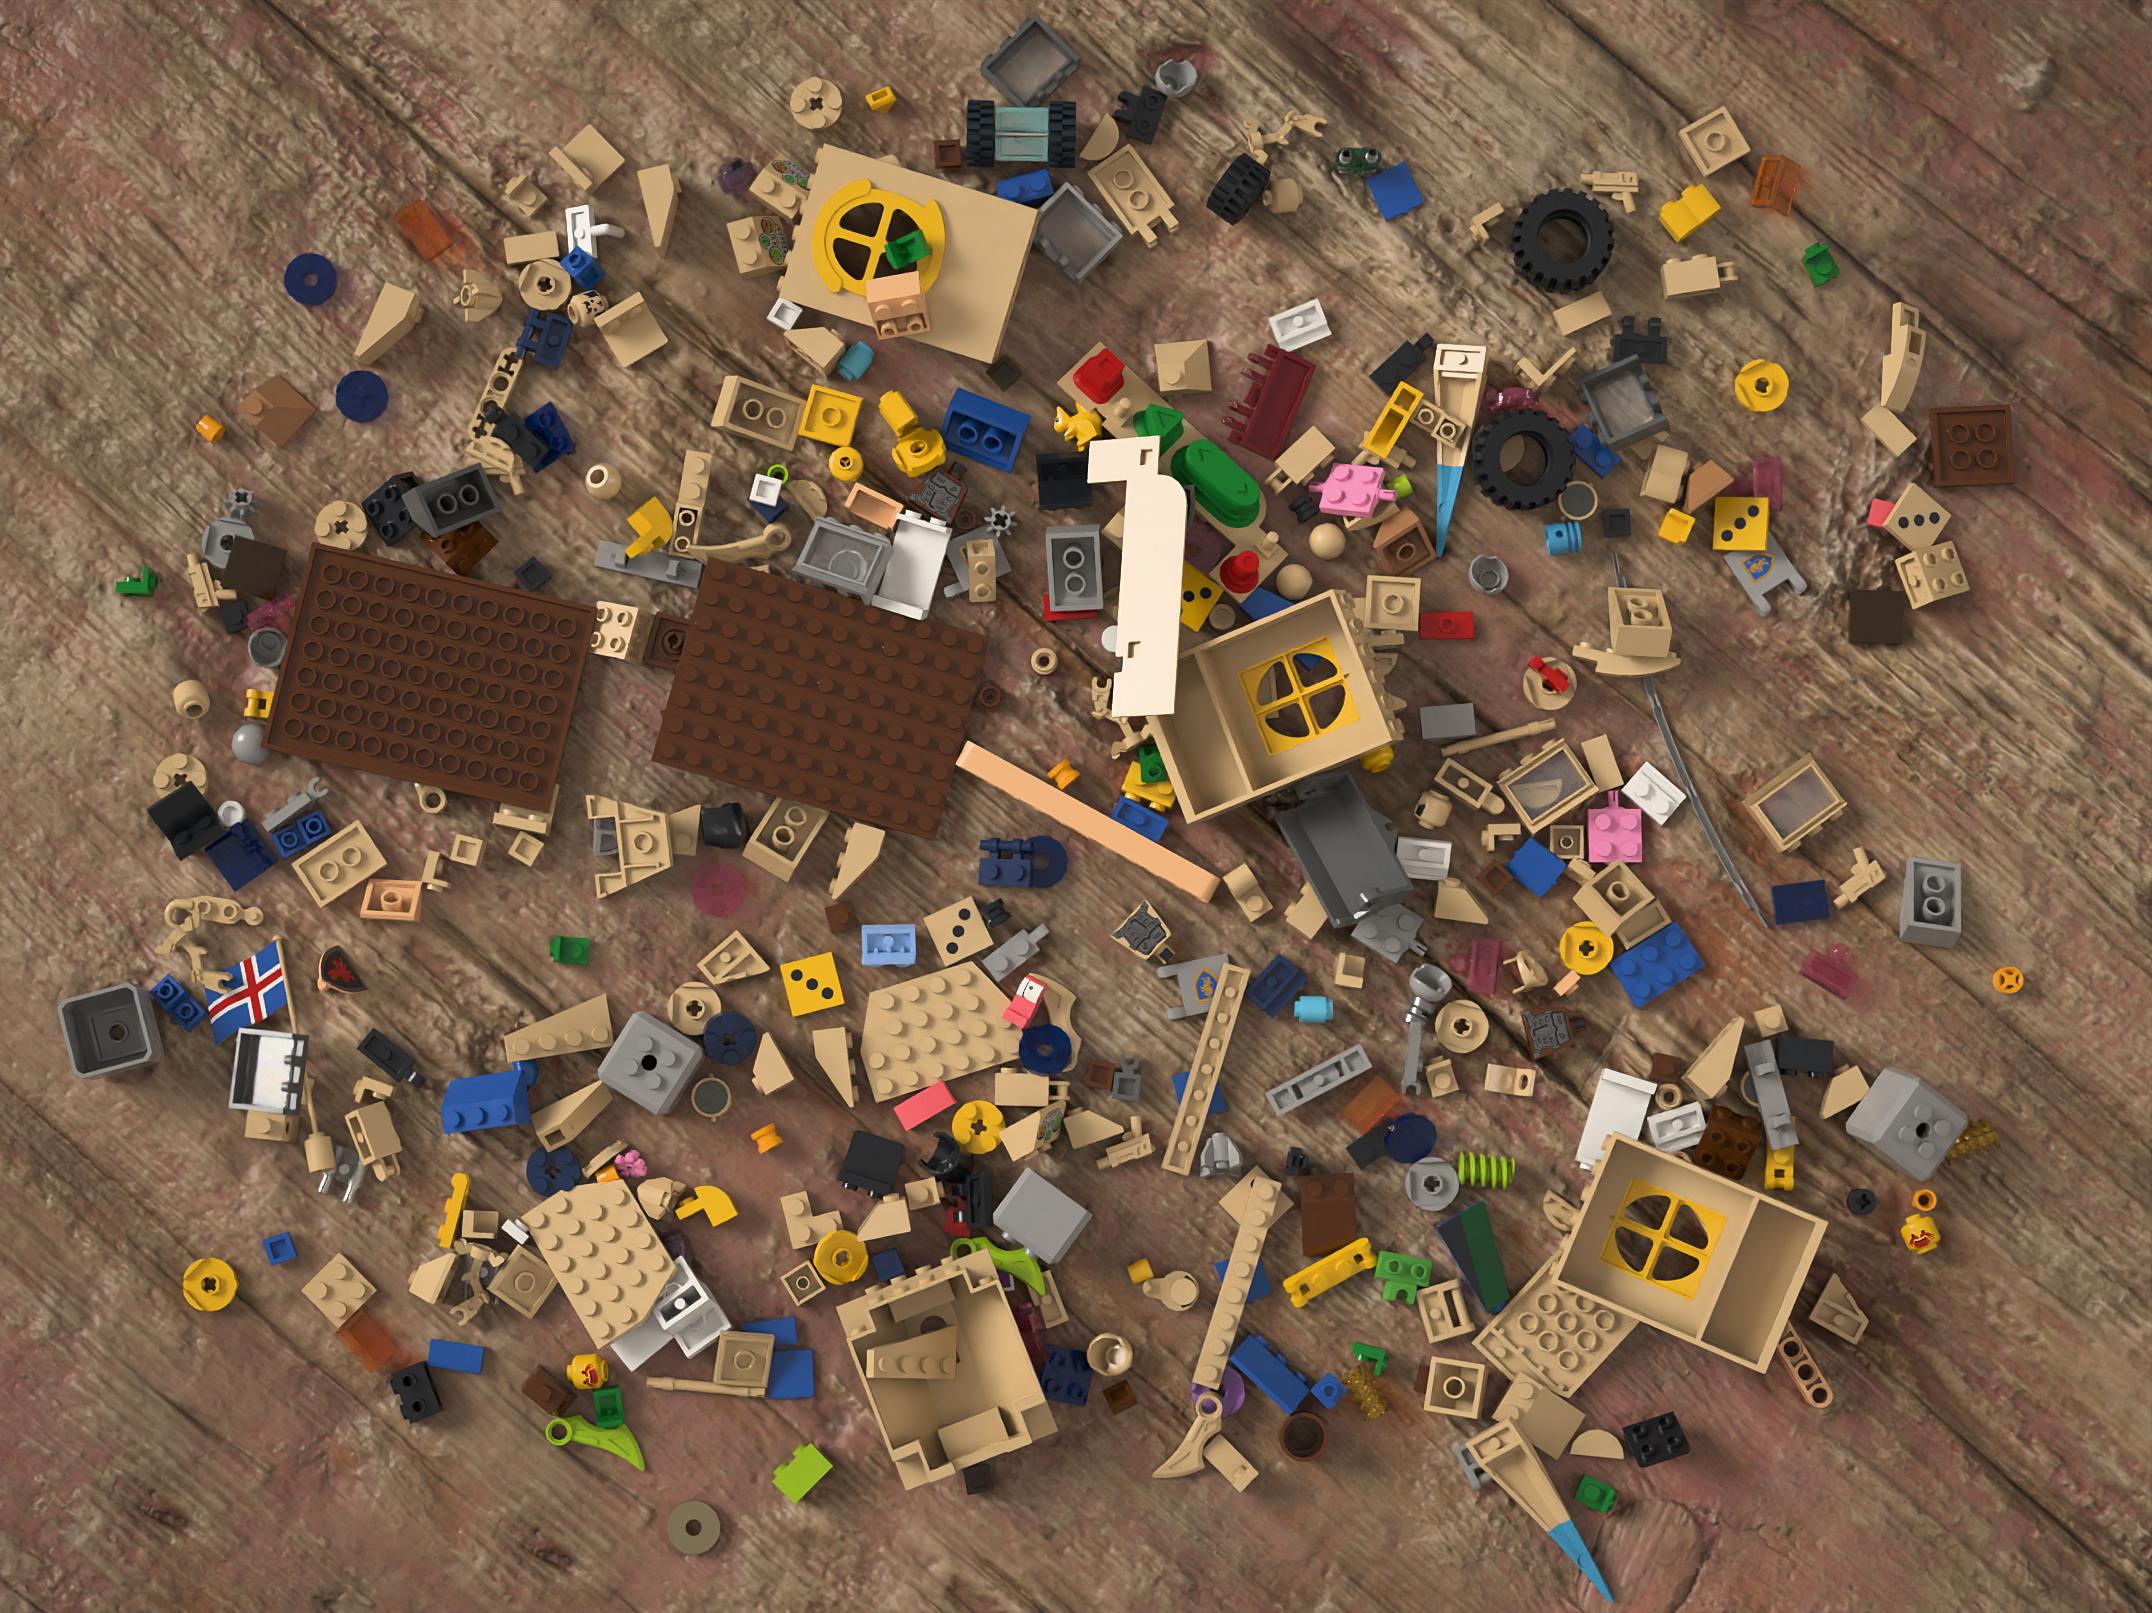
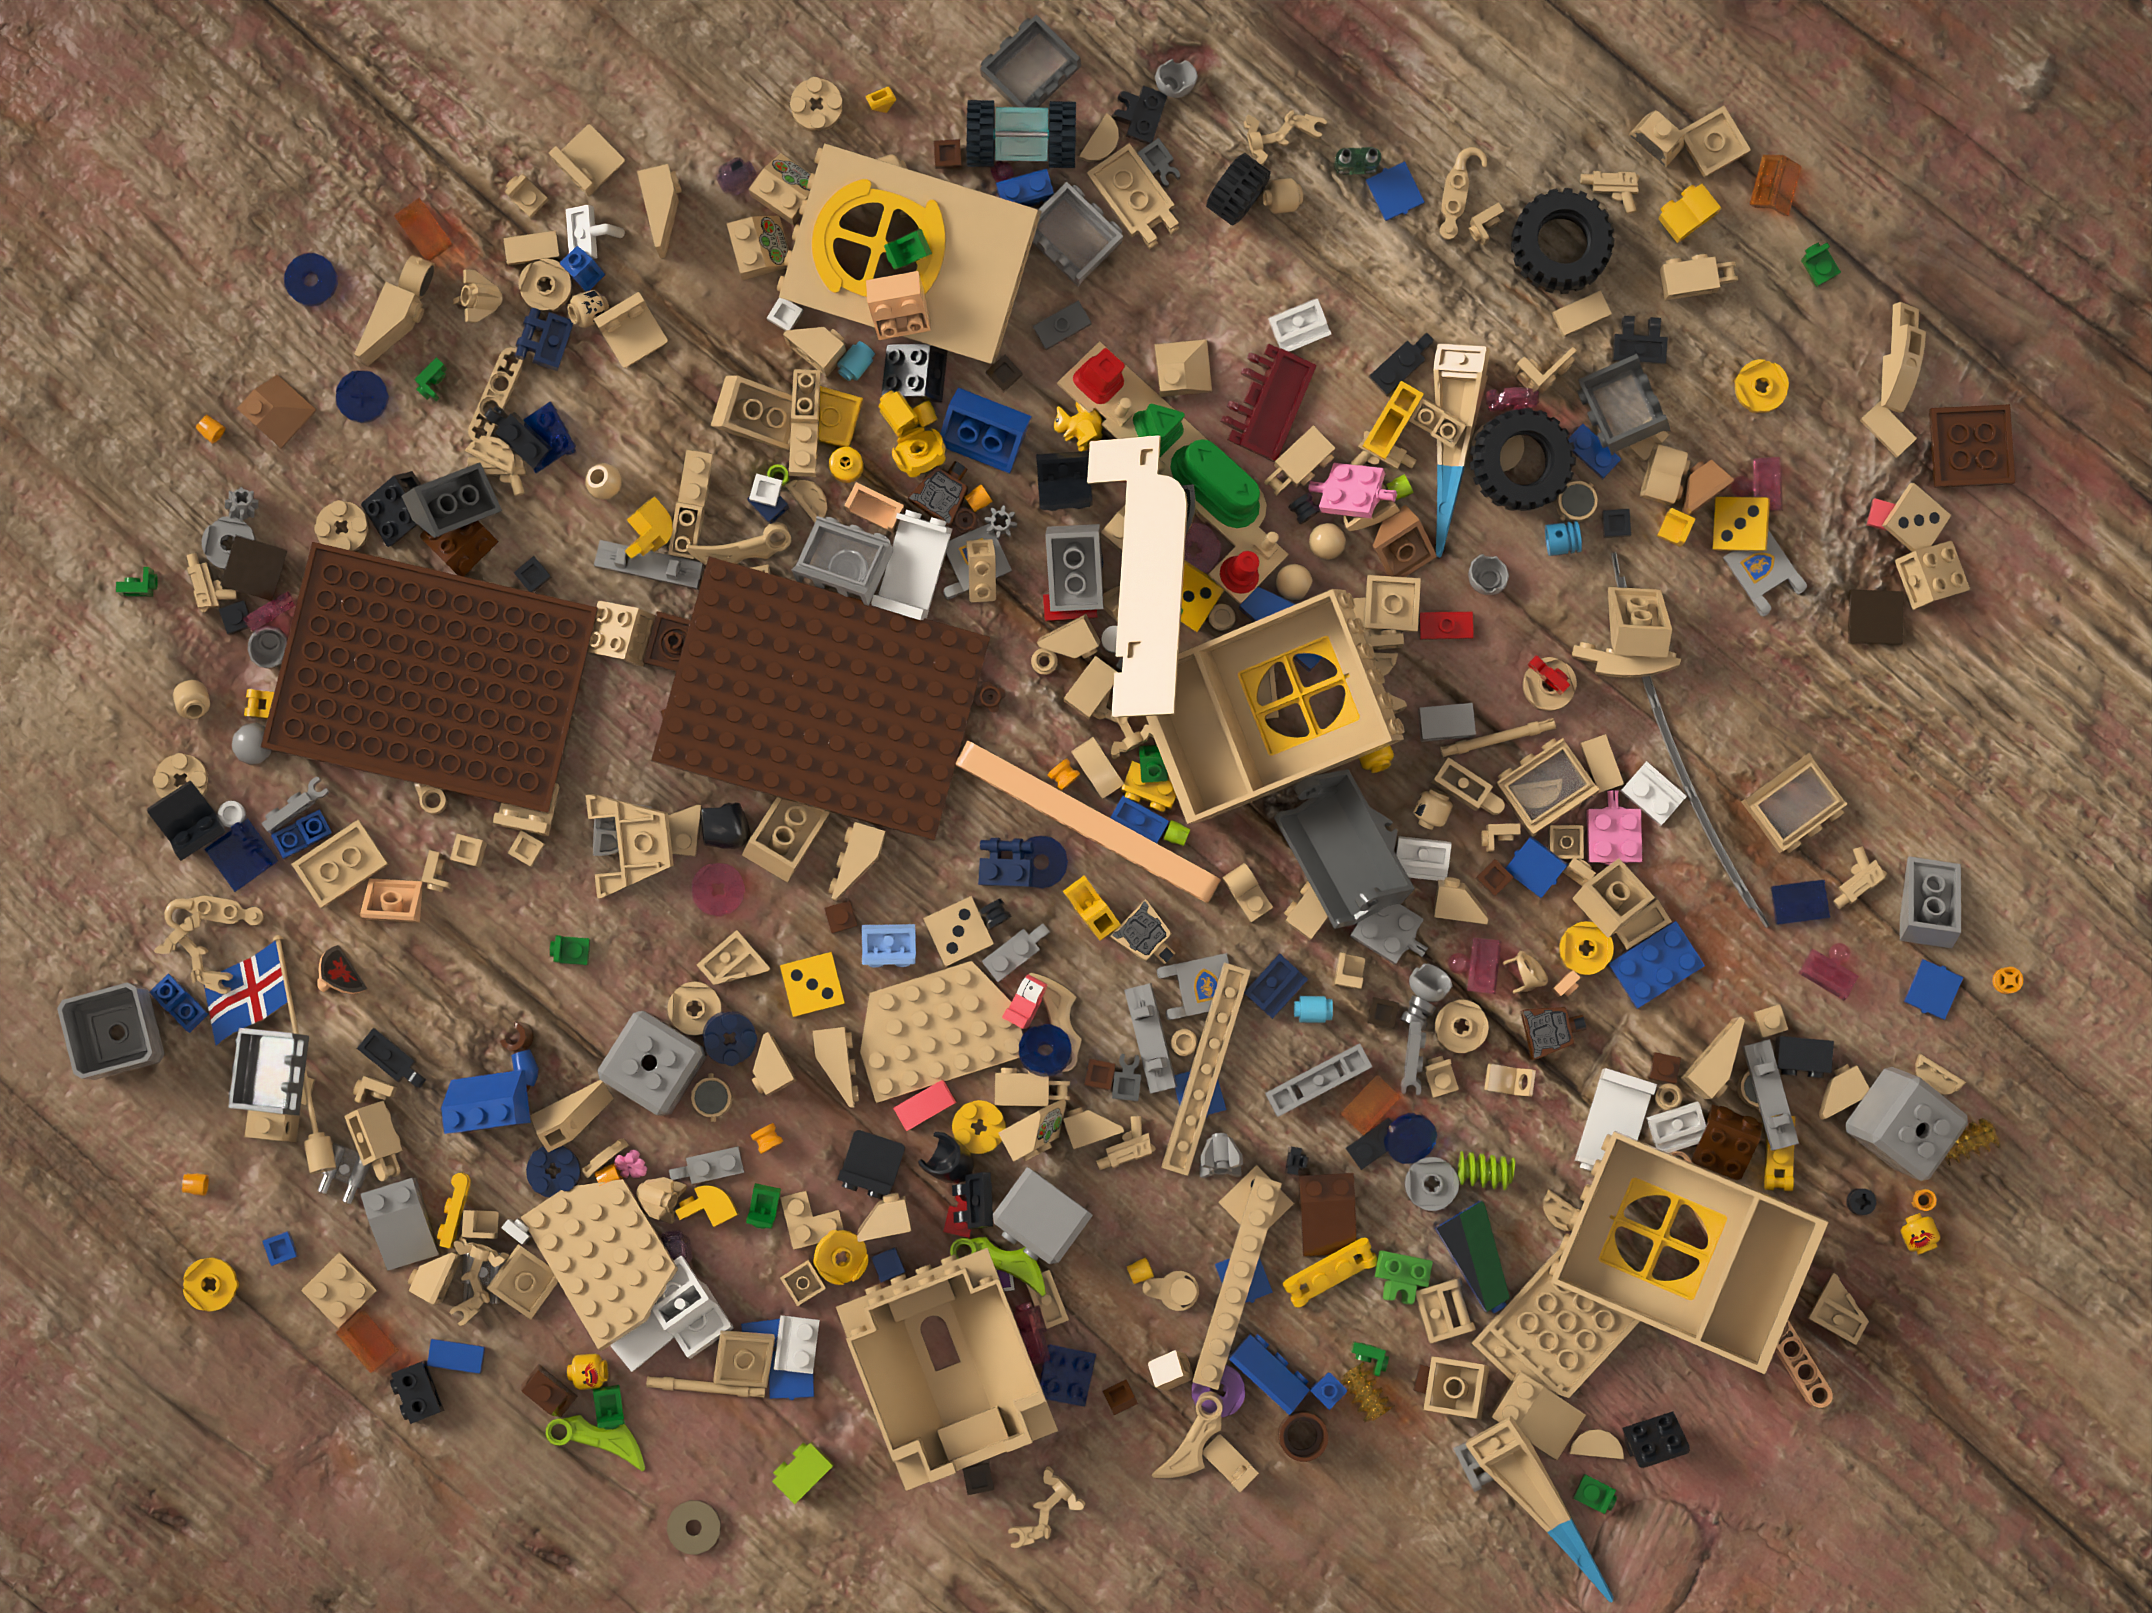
(195, 1184): none -> light orange hose
(400, 1223): none -> light grey slope
(417, 275): none -> tan piece
(430, 375): none -> green bracket
(570, 1031): tan wing -> none
(710, 1166): none -> light grey plate
(763, 1206): none -> green bracket
(796, 1344): none -> white plate
(805, 423): none -> tan slope
(915, 371): none -> black bracket
(918, 1356): tan wing -> none
(924, 1193): tan bracket -> none
(925, 414): none -> yellow hose
(978, 498): none -> light orange hose
(1001, 171): none -> clear pink plate
(1029, 1534): none -> tan piece
(1062, 325): none -> dark grey plate
(1072, 639): none -> tan slope
(1091, 687): none -> tan panel
(1091, 908): none -> yellow brick
(1097, 767): none -> tan slope
(1110, 1354): tan hair -> none
(1150, 1038): none -> light grey hinge
(1157, 160): none -> dark grey plate
(1170, 1370): none -> panel
(1176, 833): none -> lime hose
(1184, 1042): none -> tan tile
(1383, 1013): none -> dark brown plate
(1456, 192): none -> tan piece
(1658, 137): none -> tan torso
(1933, 989): none -> blue piece
(1936, 1076): none -> tan tile

